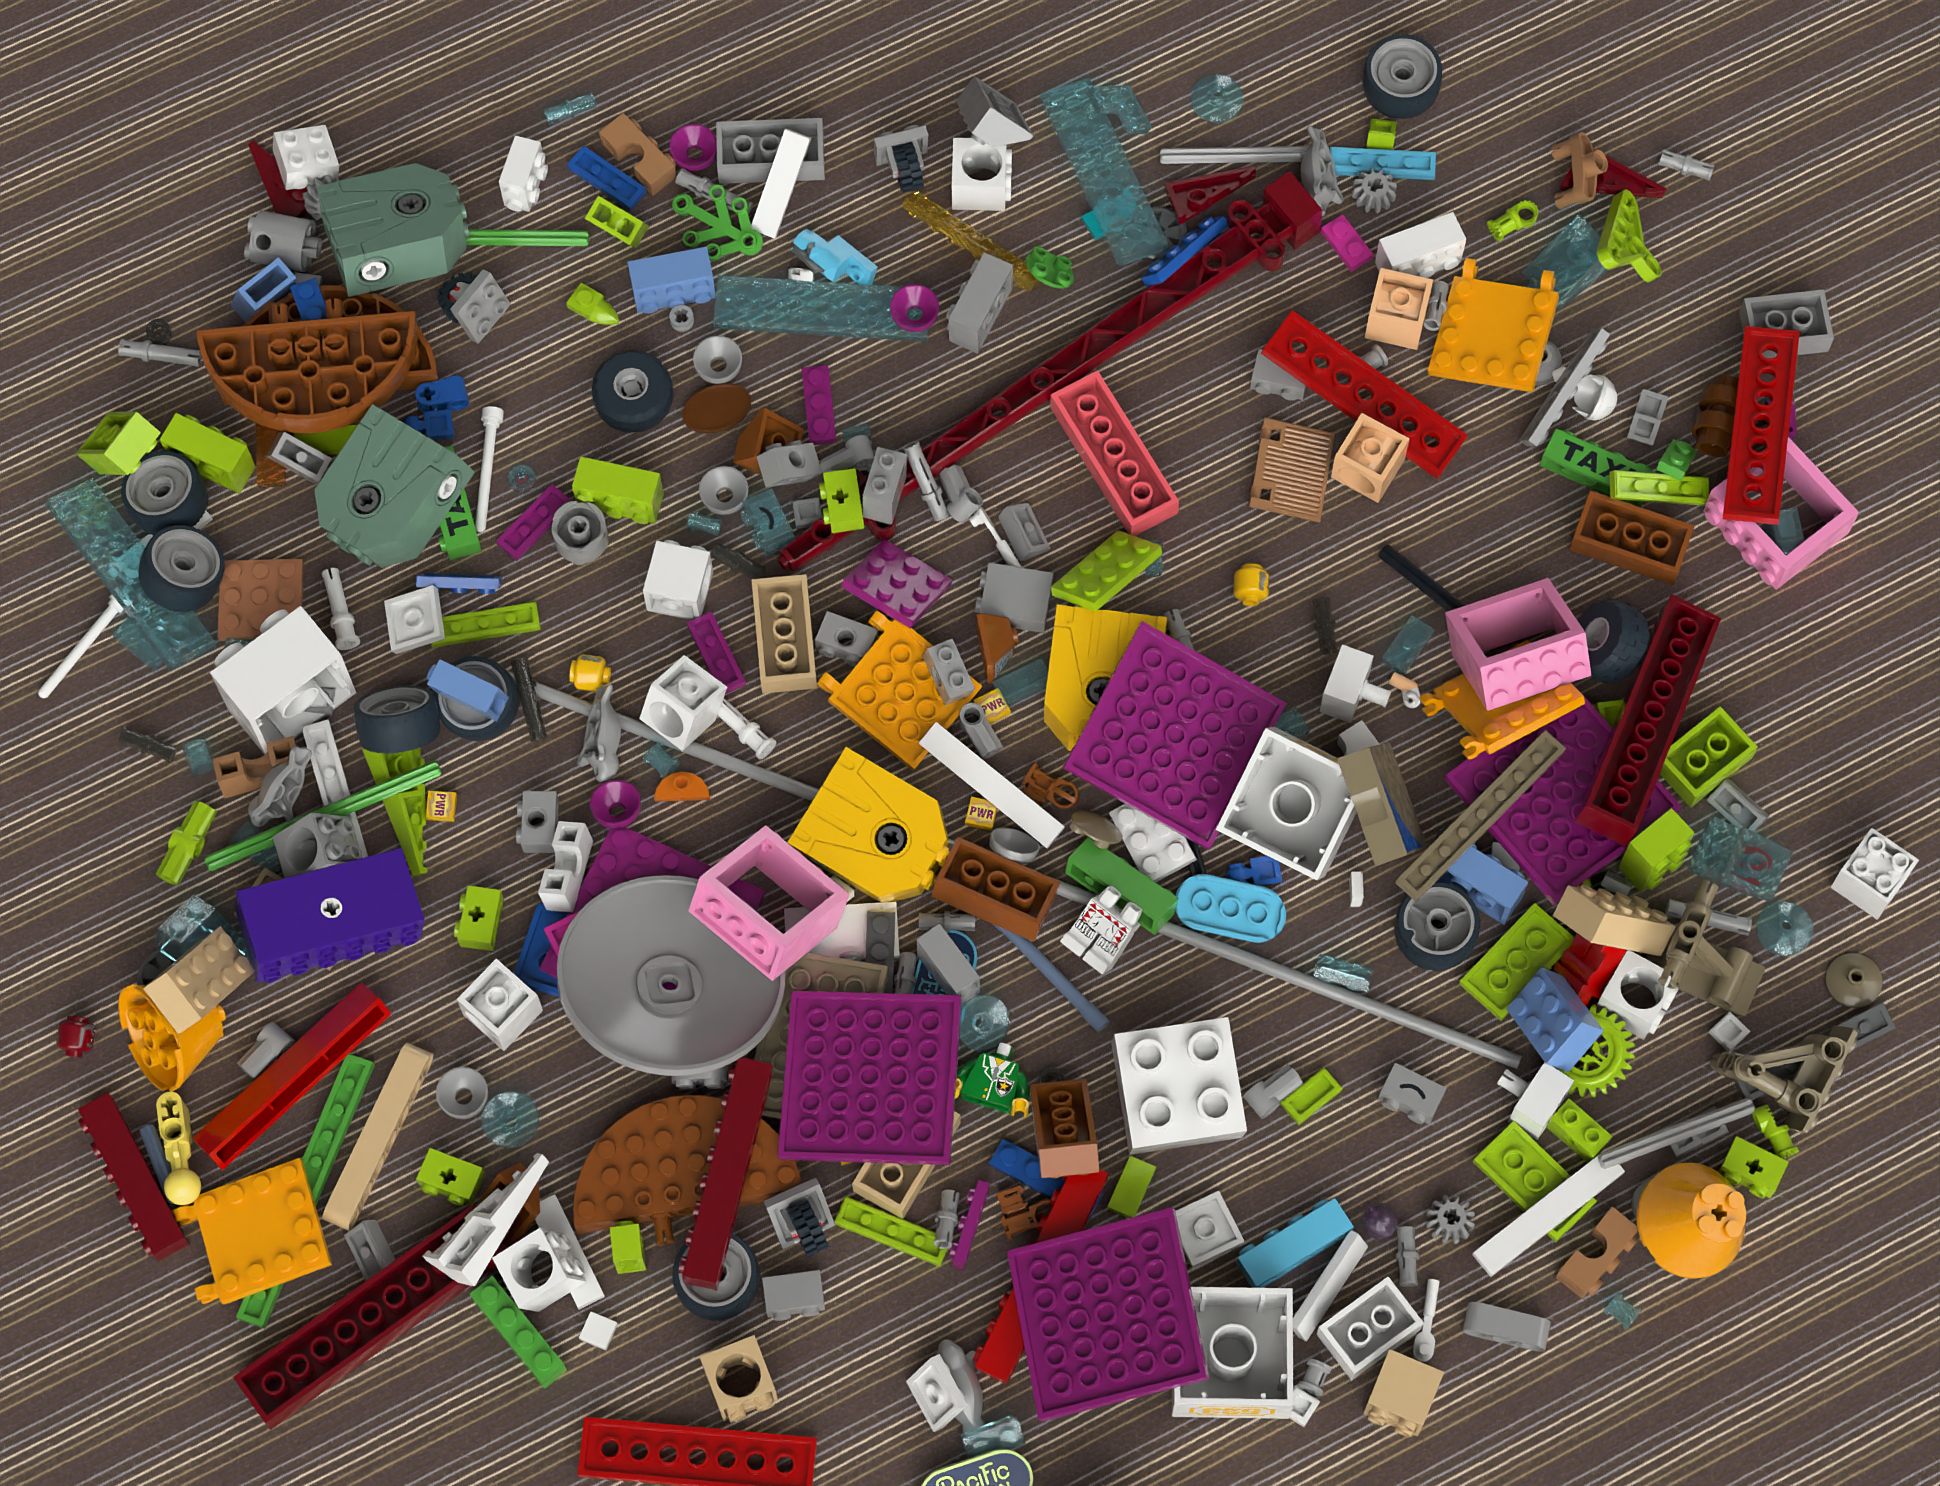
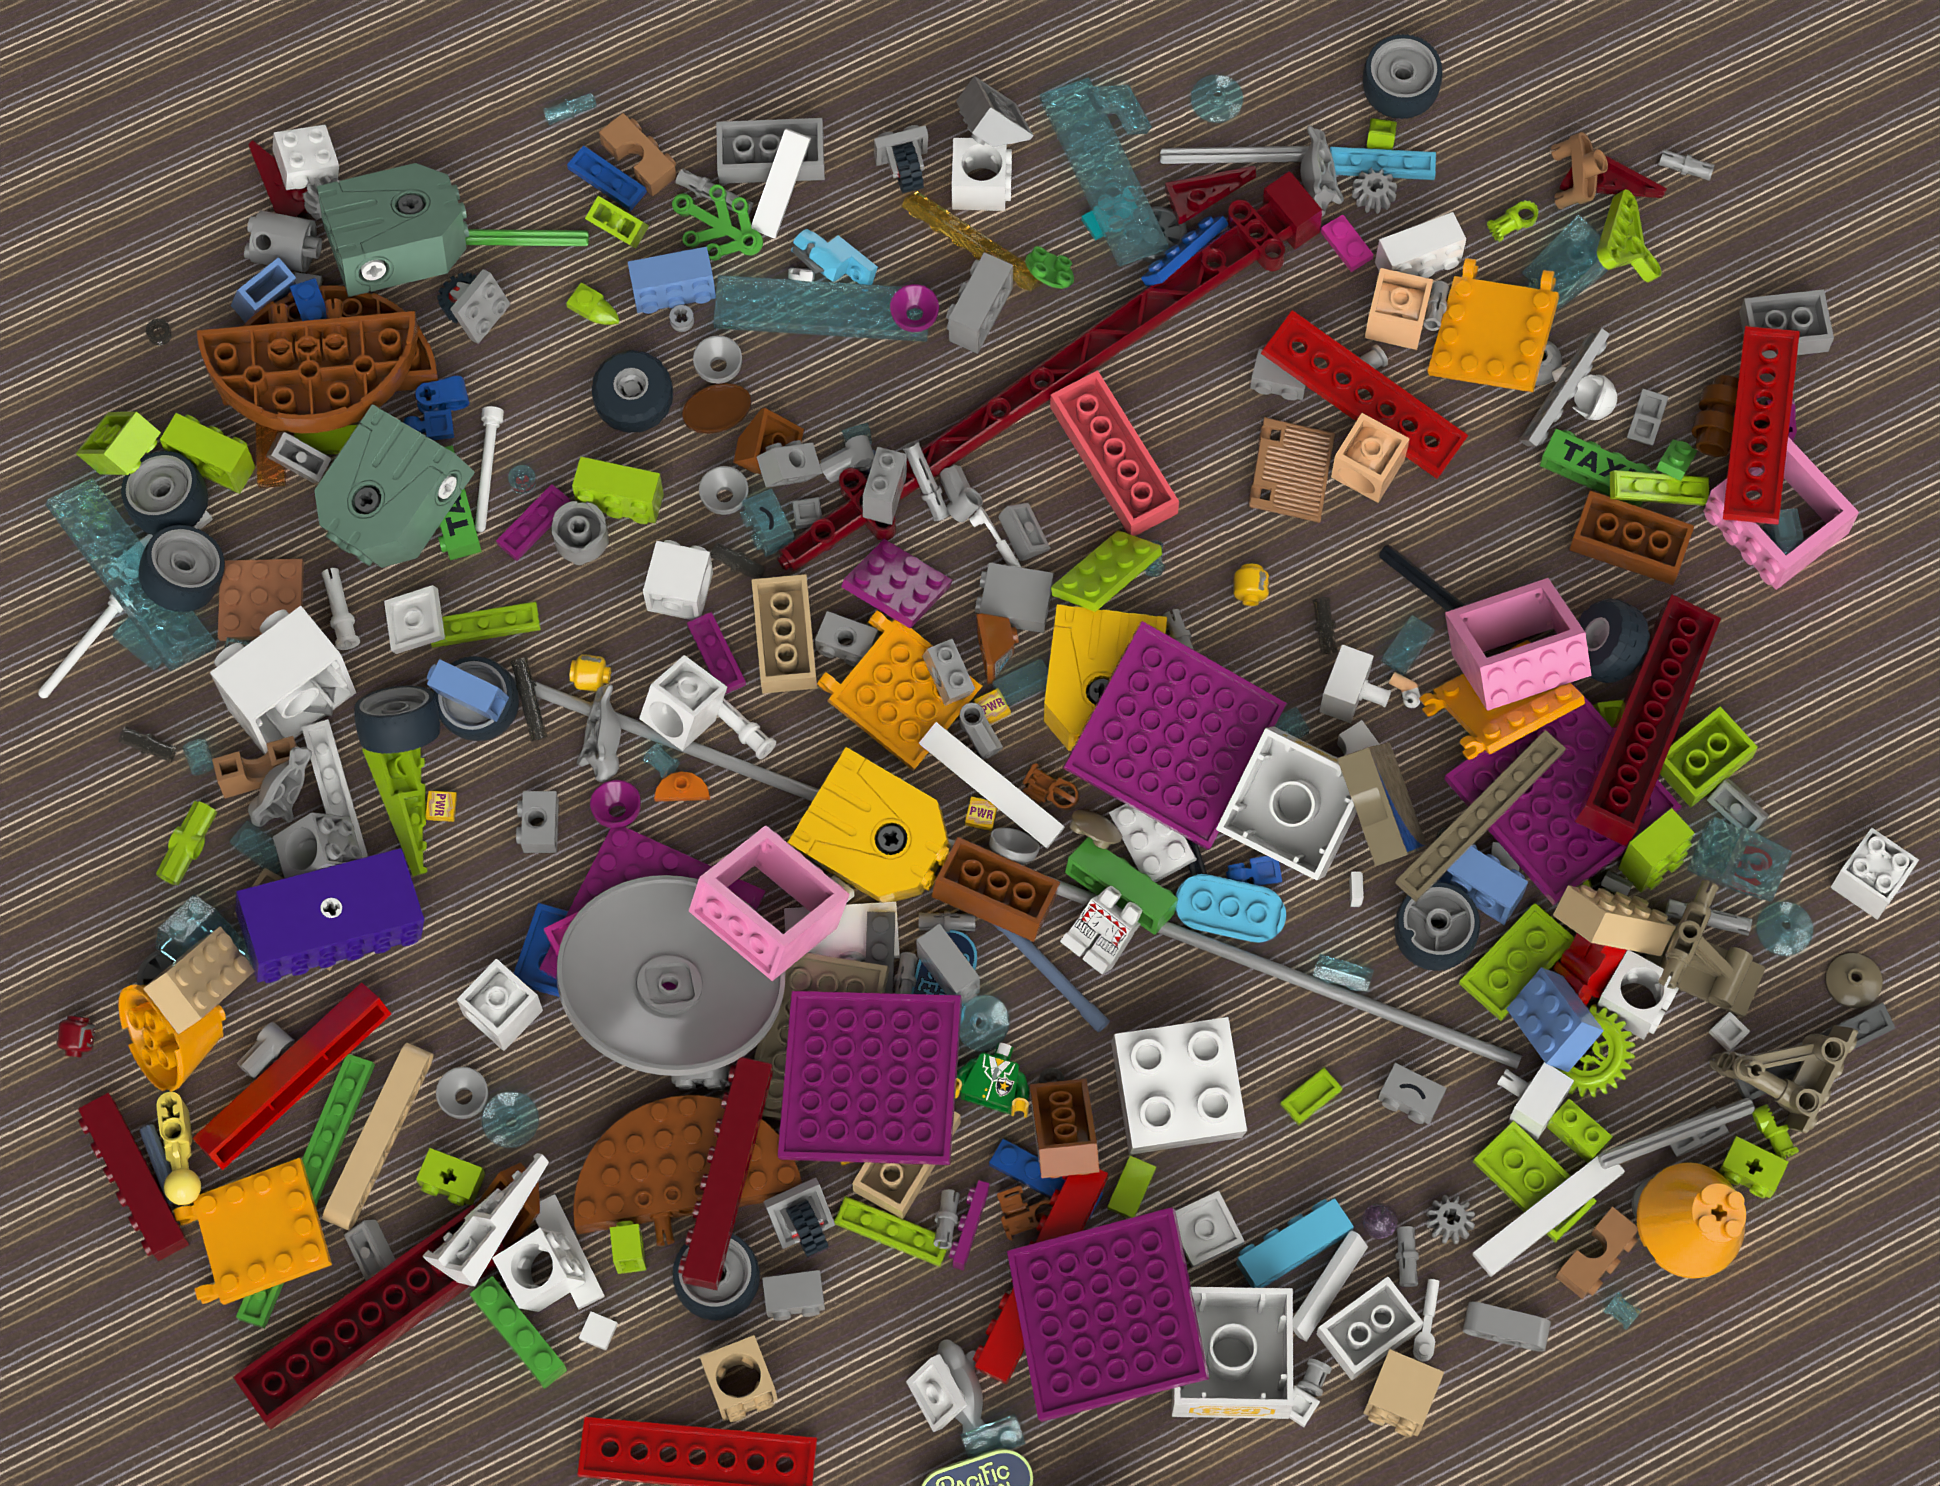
(150, 351): light grey pin -> none
(341, 808): bright green axle -> none
(460, 582): plate -> none
(483, 933): lime brick -> none
(523, 174): white brick -> none
(572, 849): white arch -> none
(692, 137): magenta piece -> none
(704, 523): clear light blue pin -> none
(818, 405): magenta plate -> none
(848, 514): lime brick -> none
(1267, 1095): light grey piece -> none

